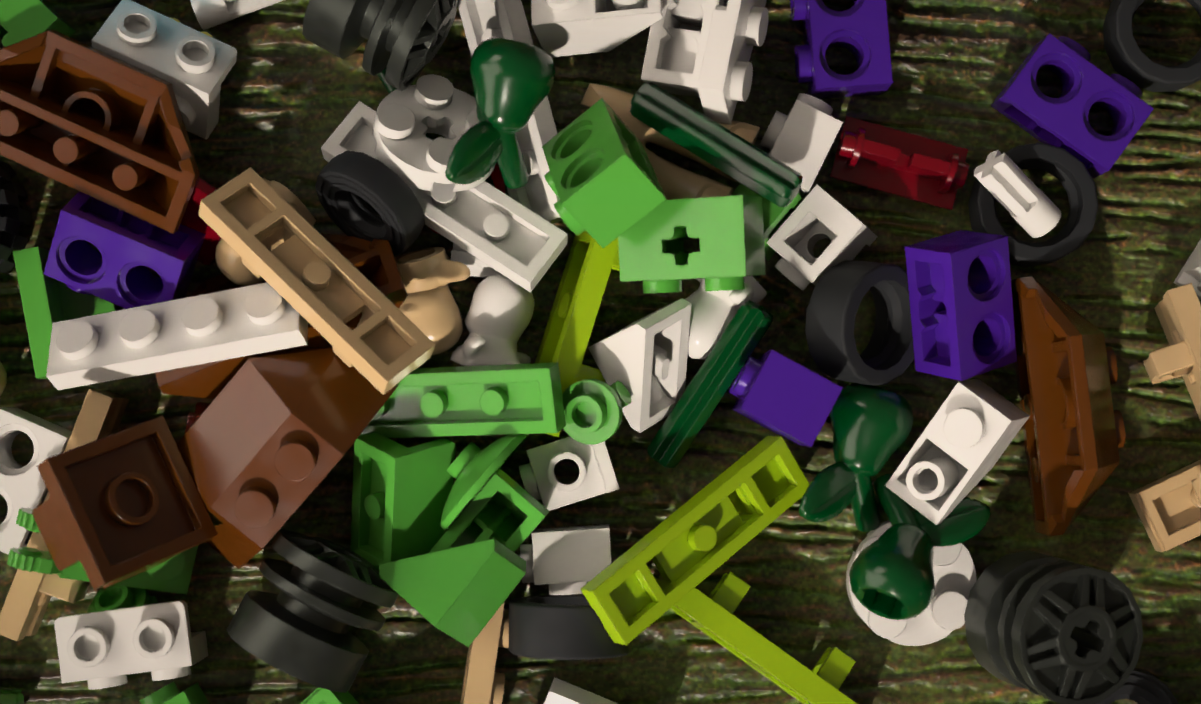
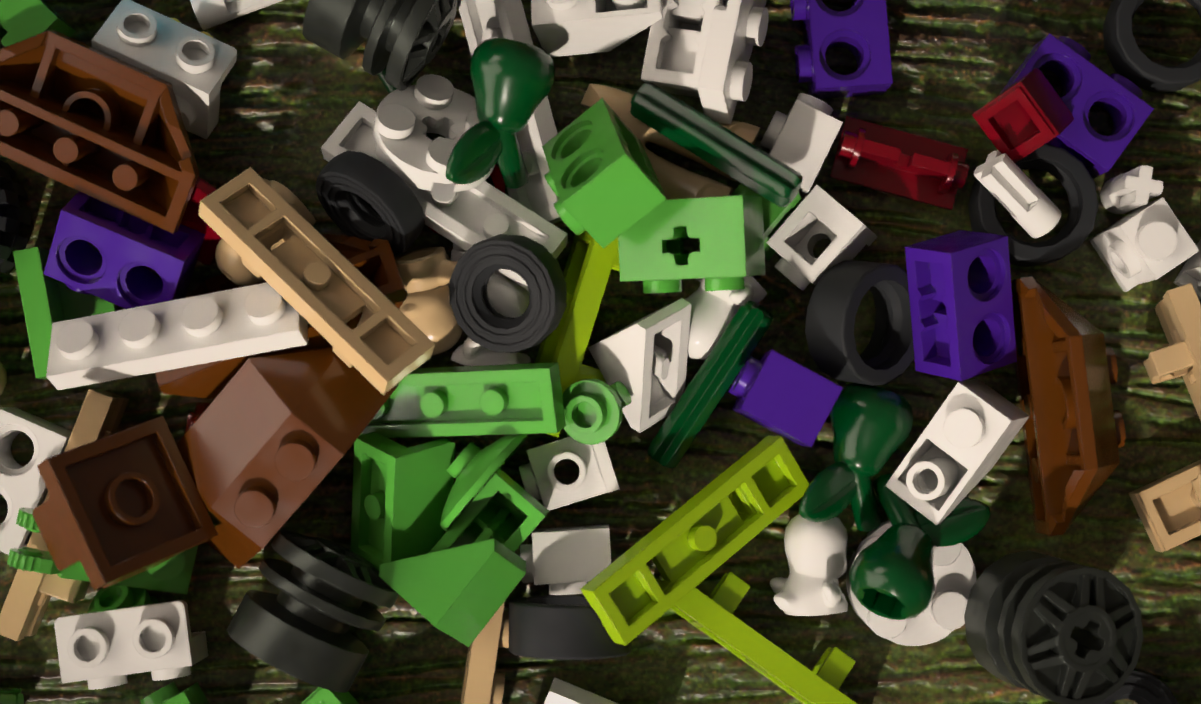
(542, 278): none -> black tyre
(815, 562): none -> white animal
(1024, 116): none -> dark red slope
(1130, 190): none -> white piece
(1144, 244): none -> white brick

